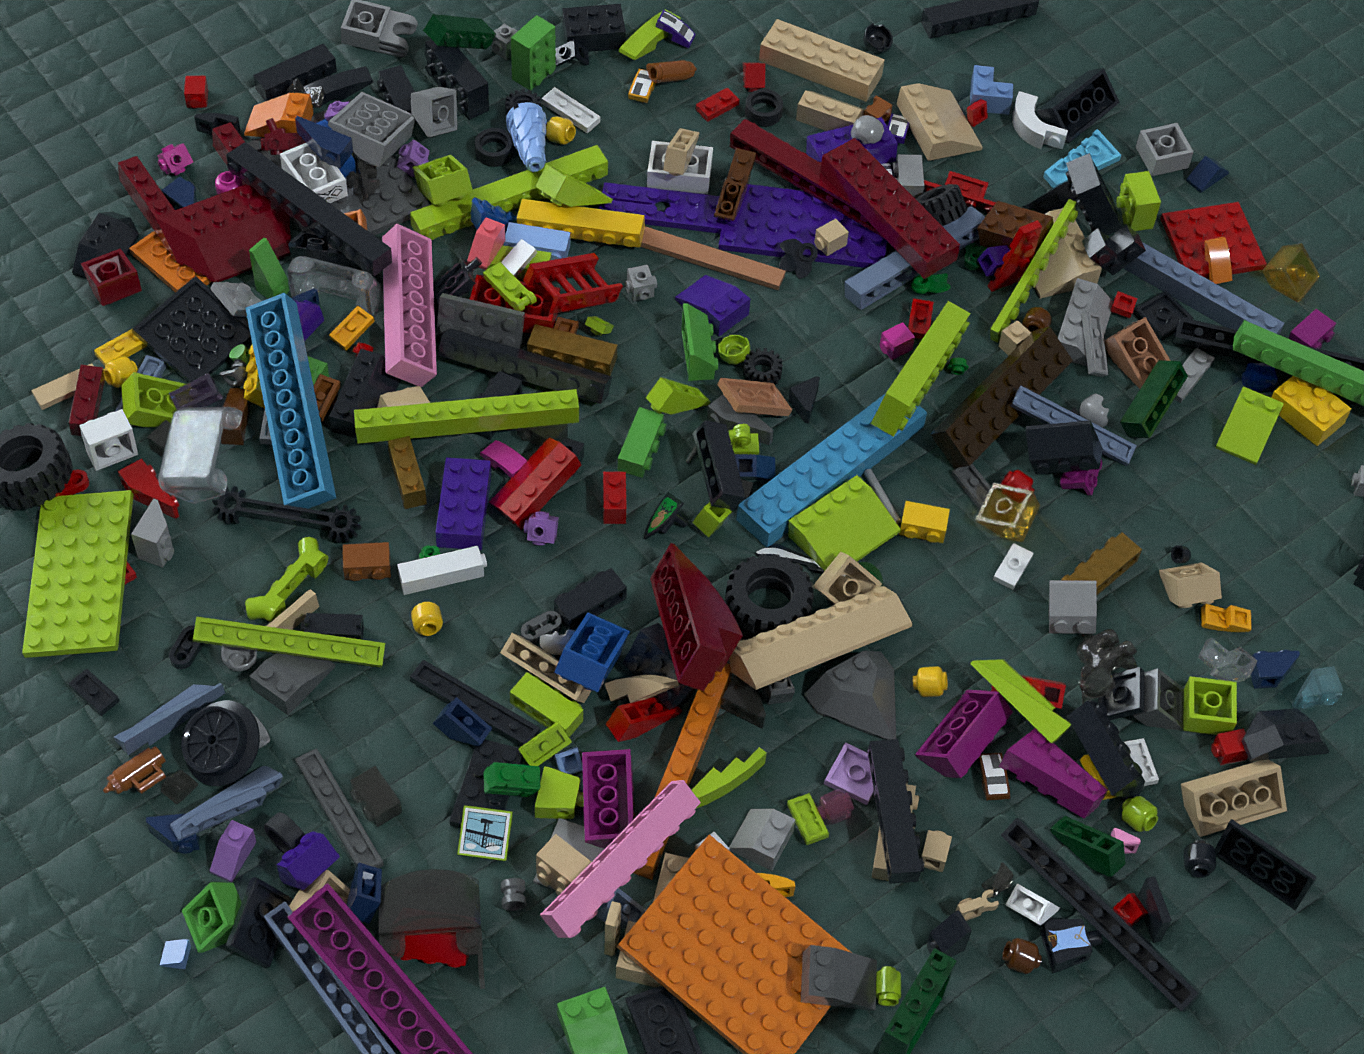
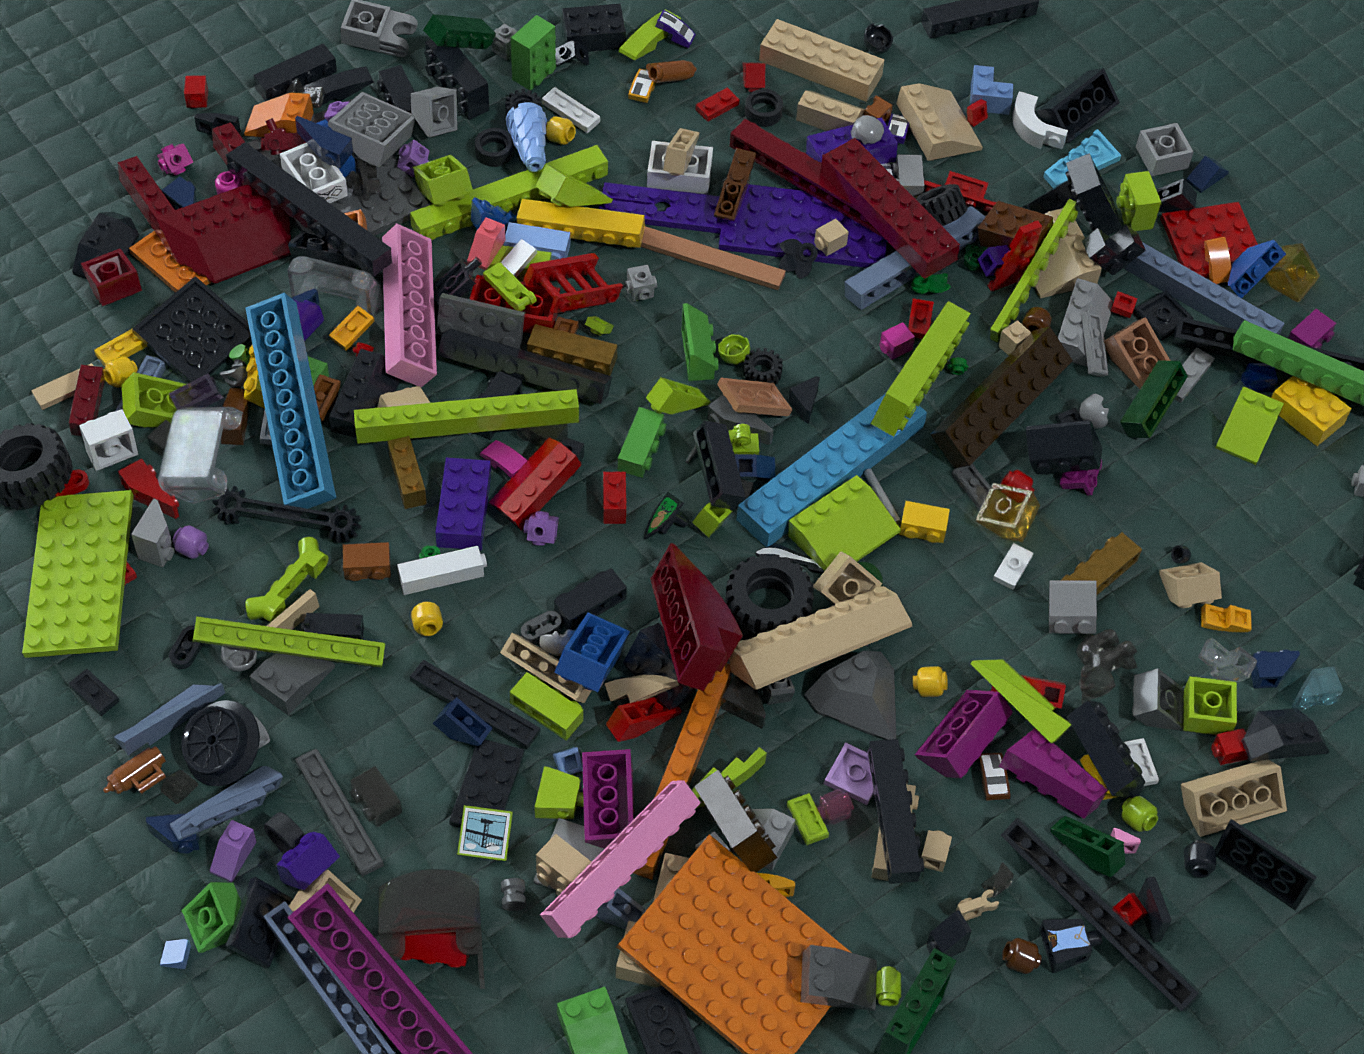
(190, 542): none -> medium lavender head
(235, 297): light grey plate -> none
(267, 271): bright green slope -> none
(365, 892): dark blue slope -> none
(512, 779): green brick -> none
(545, 745): lime plate -> none
(612, 928): tan tile -> none
(718, 300): dark purple slope -> none
(737, 821): none -> brick
(1031, 905): white slope -> none
(1052, 413): sand blue tile -> none
(1127, 696): black plate -> none
(1177, 197): none -> black slope
(1253, 266): none -> blue slope

